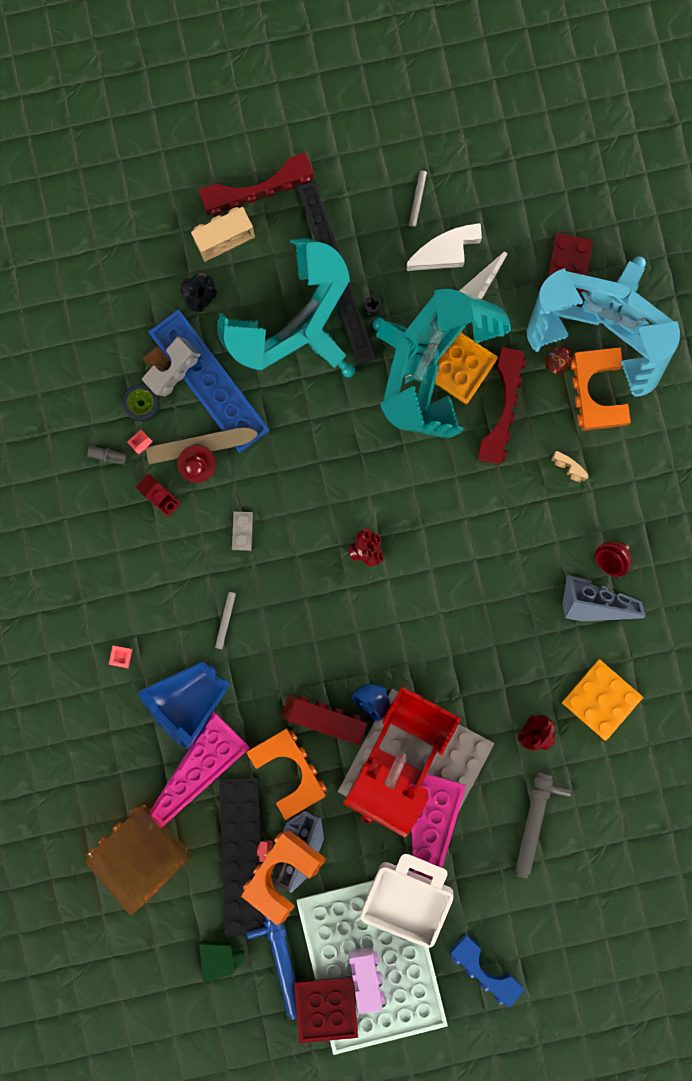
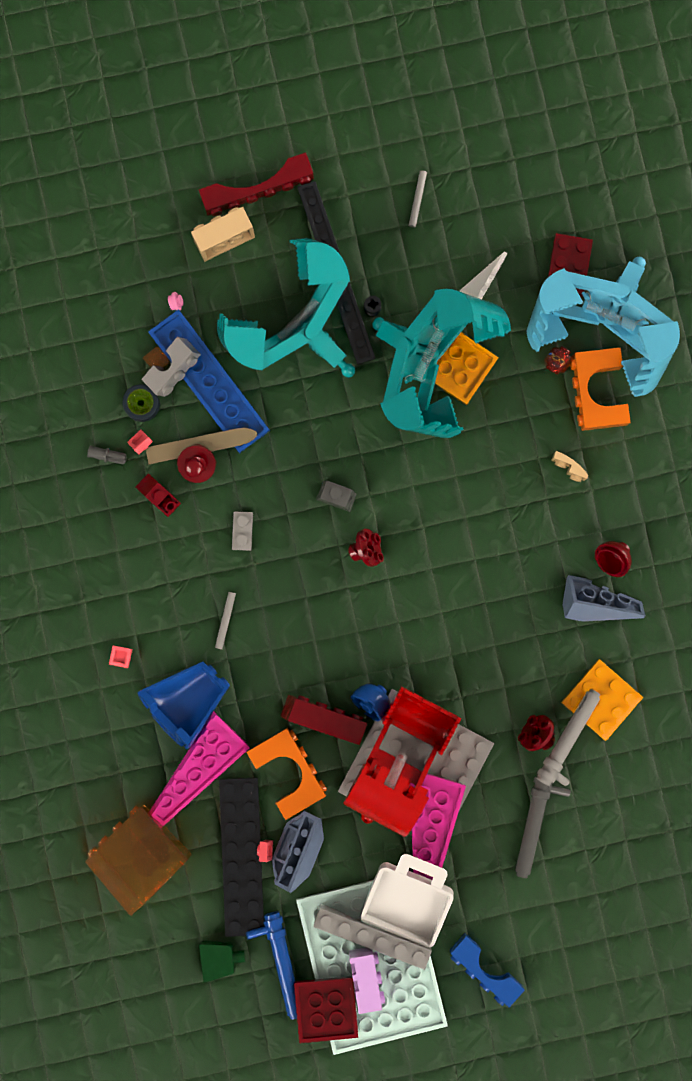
(175, 301): none -> bright pink plate
(198, 291): black plate -> none
(261, 891): orange arch -> none
(336, 495): none -> dark grey torso
(348, 928): none -> light grey arch
(446, 249): white slope -> none
(508, 367): dark red arch -> none
(553, 763): none -> light grey cylinder

